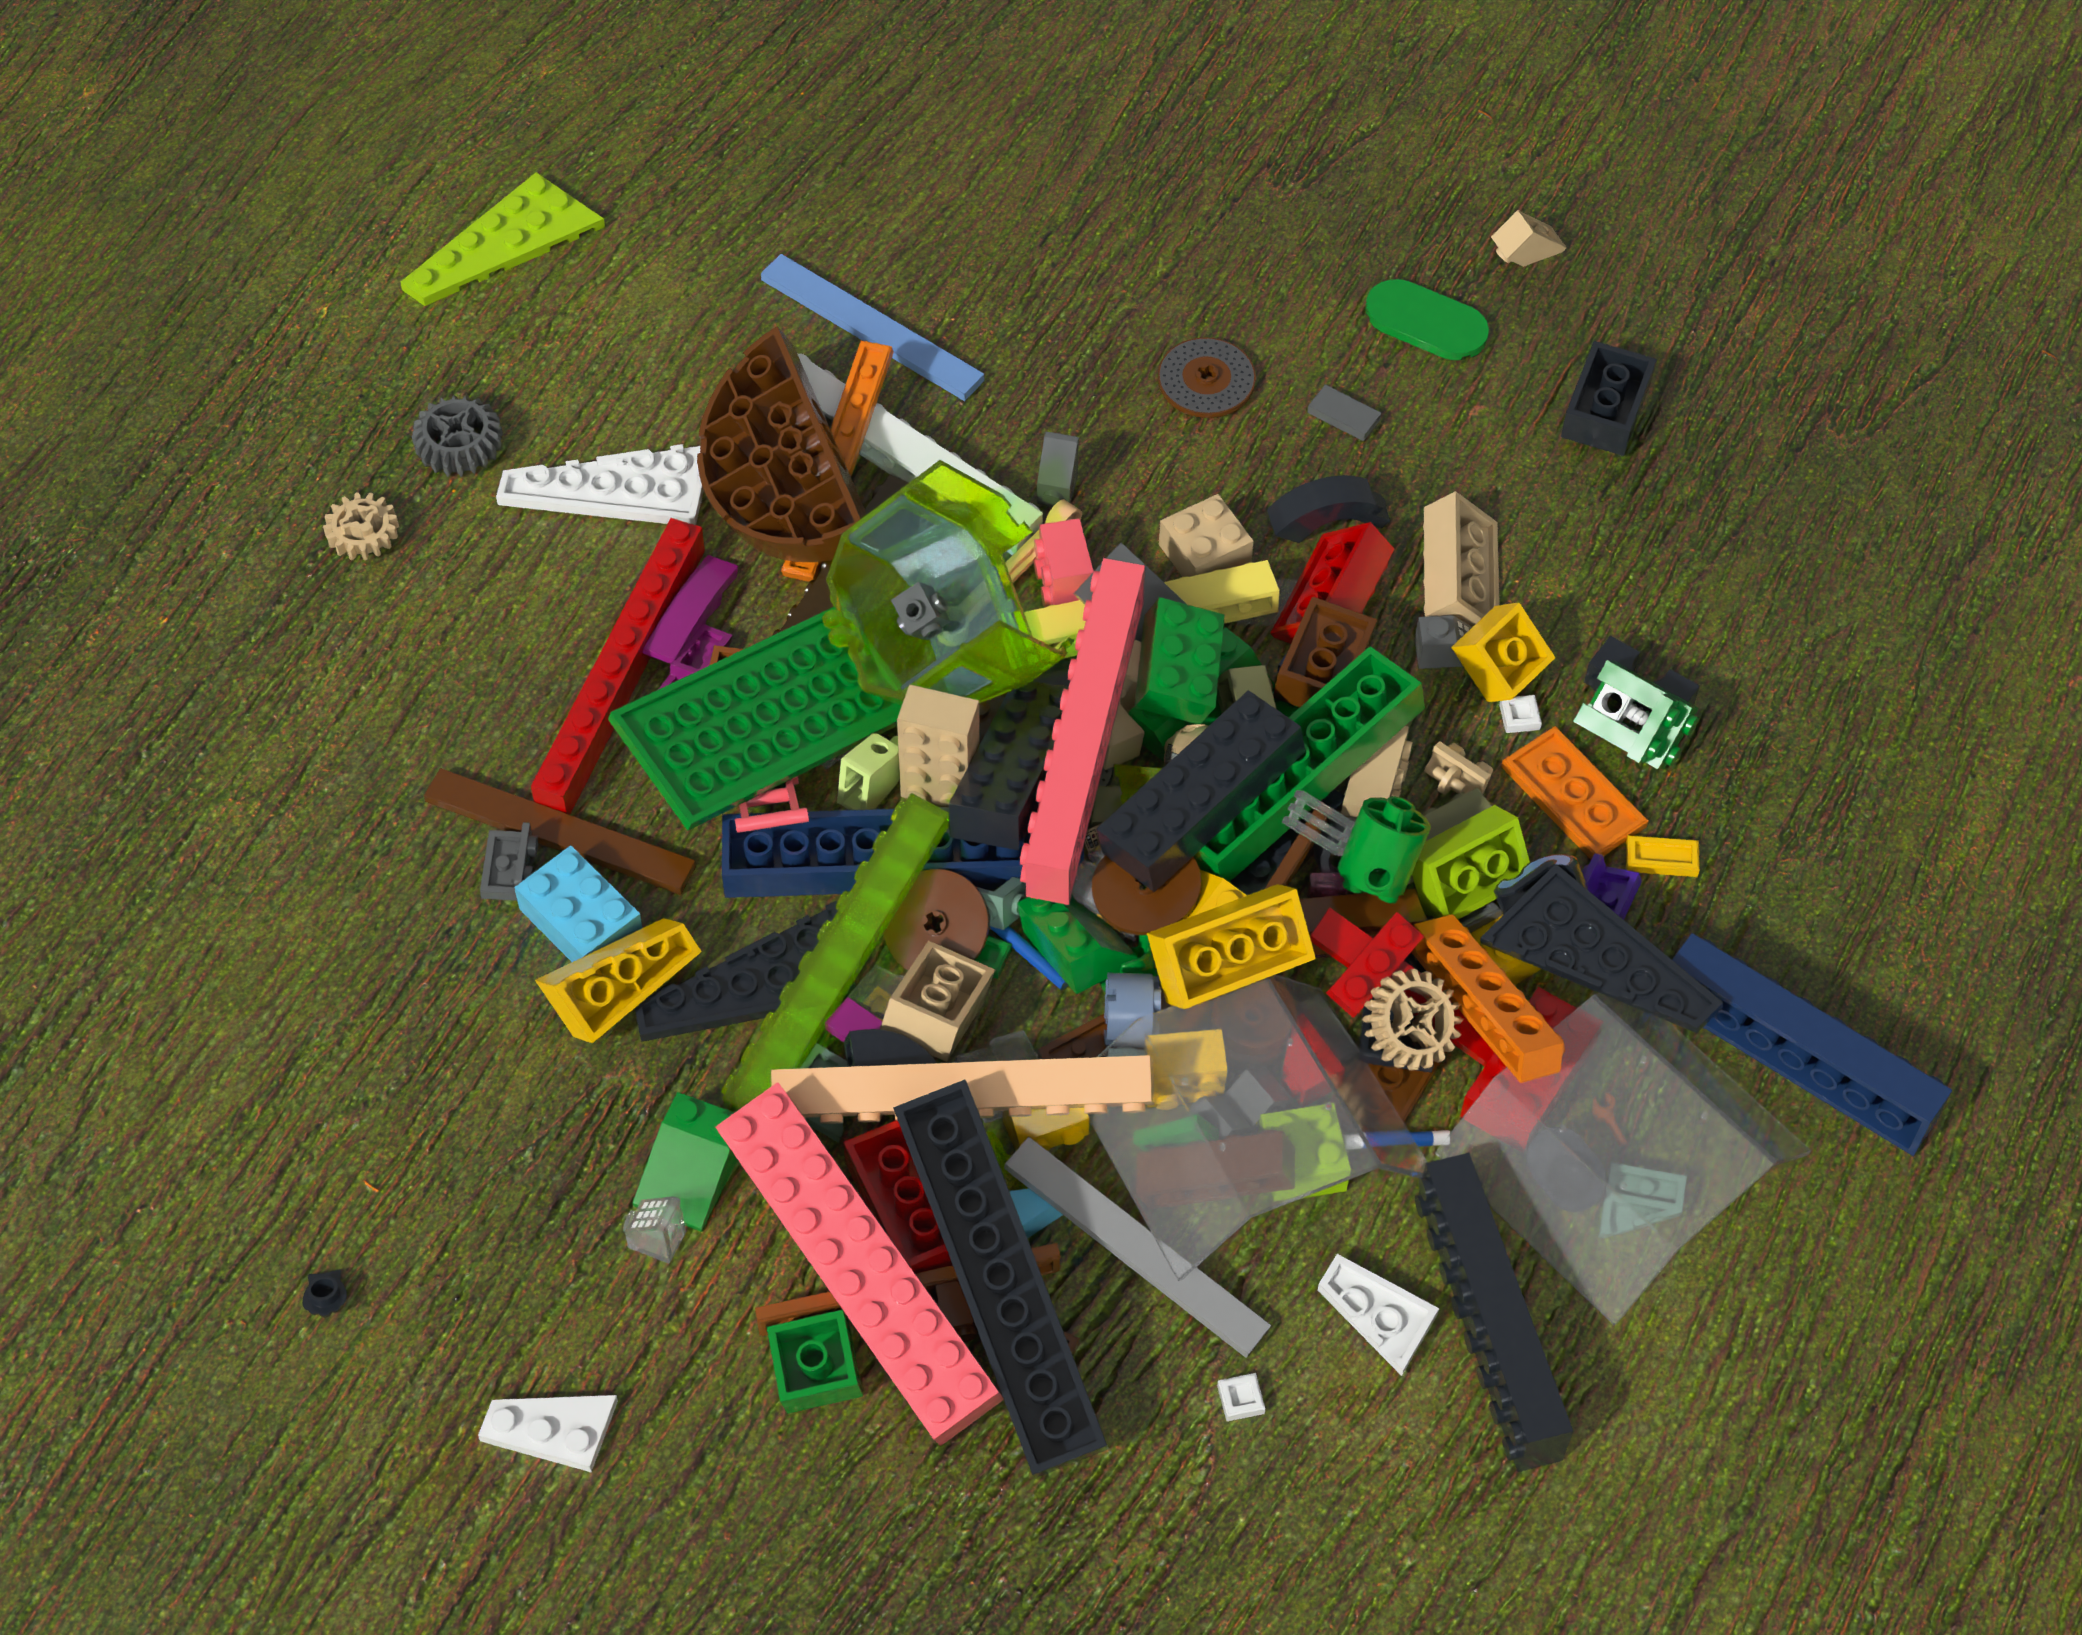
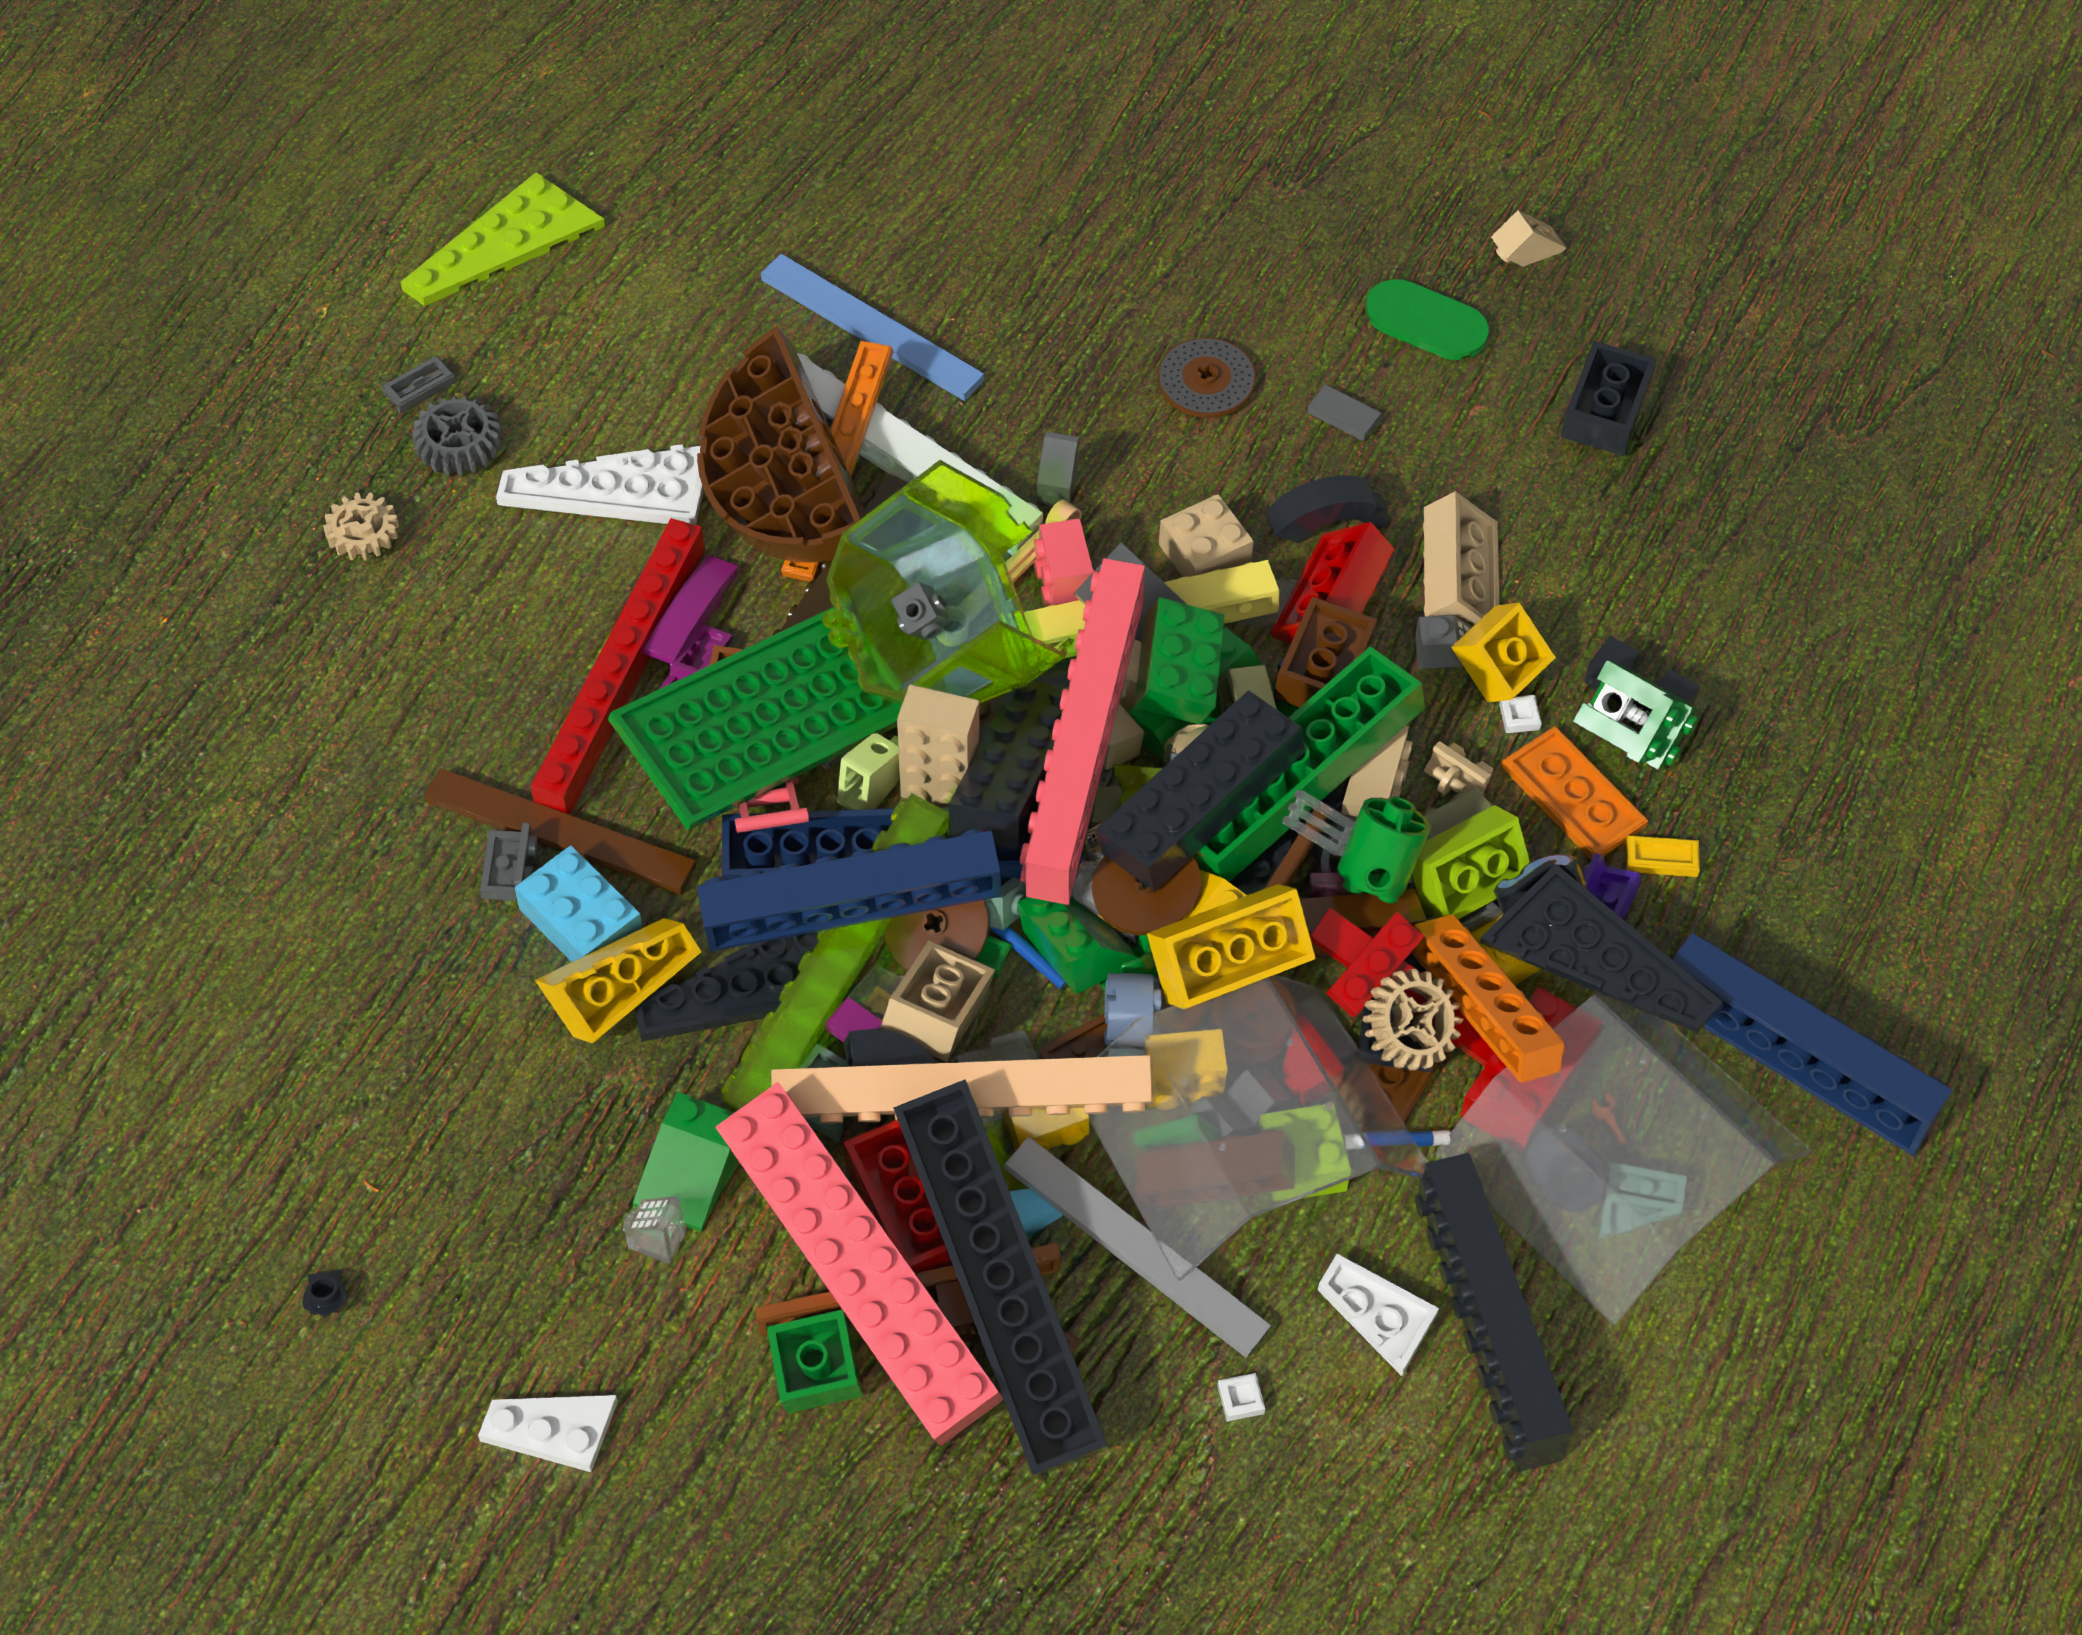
(421, 387): none -> dark grey tile
(850, 889): none -> dark blue brick

